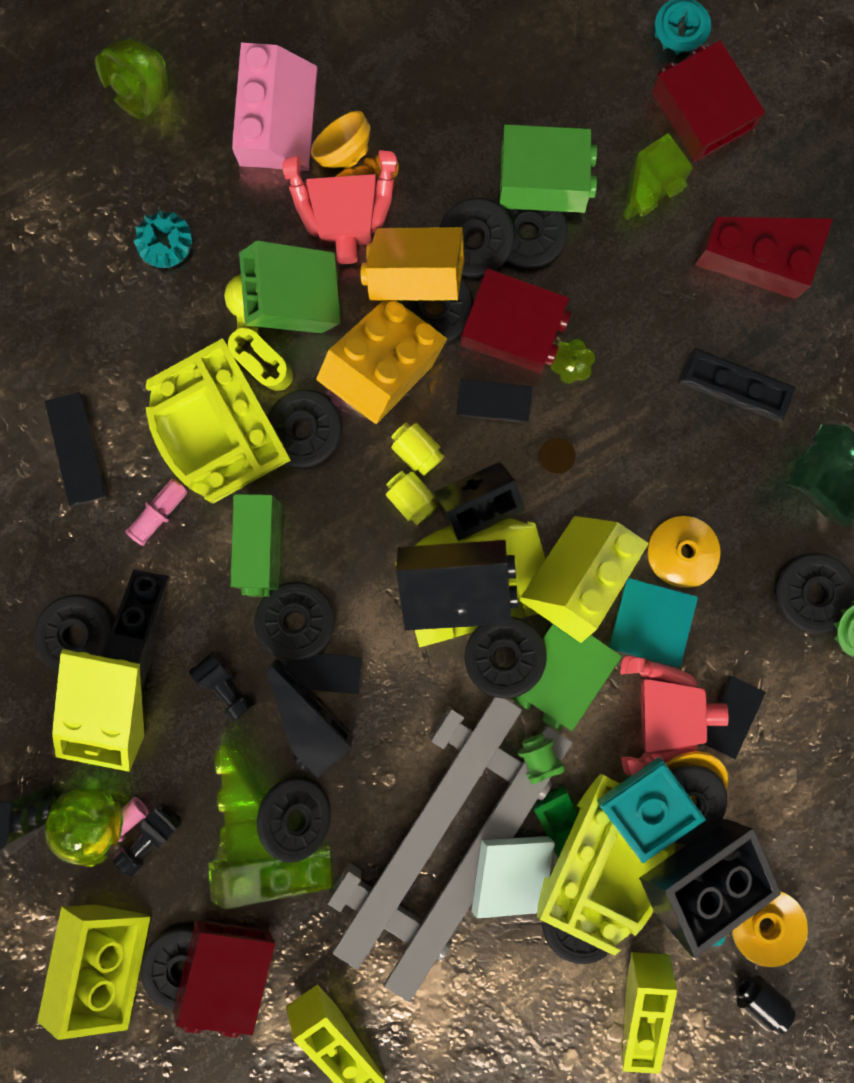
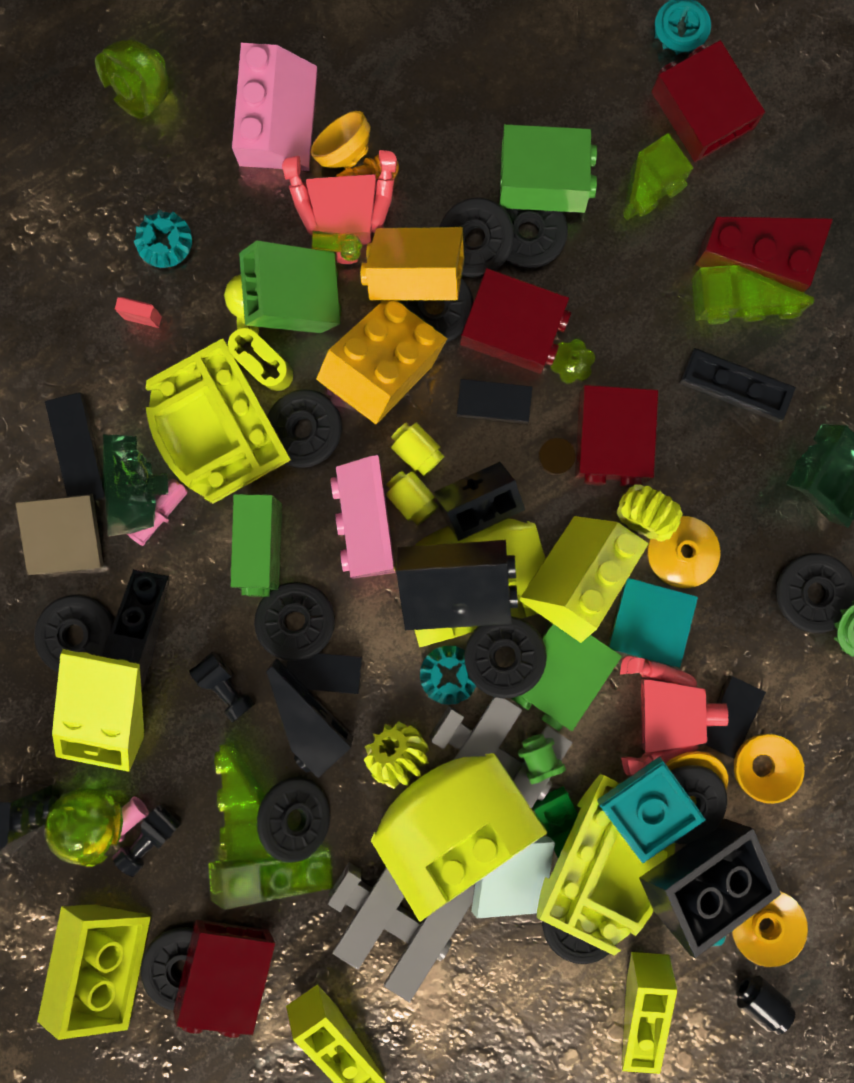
(59, 534): none -> dark tan tile
(129, 486): none -> clear green brick
(138, 312): none -> coral tile
(346, 243): none -> clear neon green arm
(363, 518): none -> bright pink slope
(396, 755): none -> neon yellow gear
(431, 675): none -> teal gear
(454, 830): none -> neon yellow slope
(616, 435): none -> dark red brick
(649, 512): none -> neon yellow gear
(739, 293): none -> clear neon green slope
(786, 770): none -> yellow piece

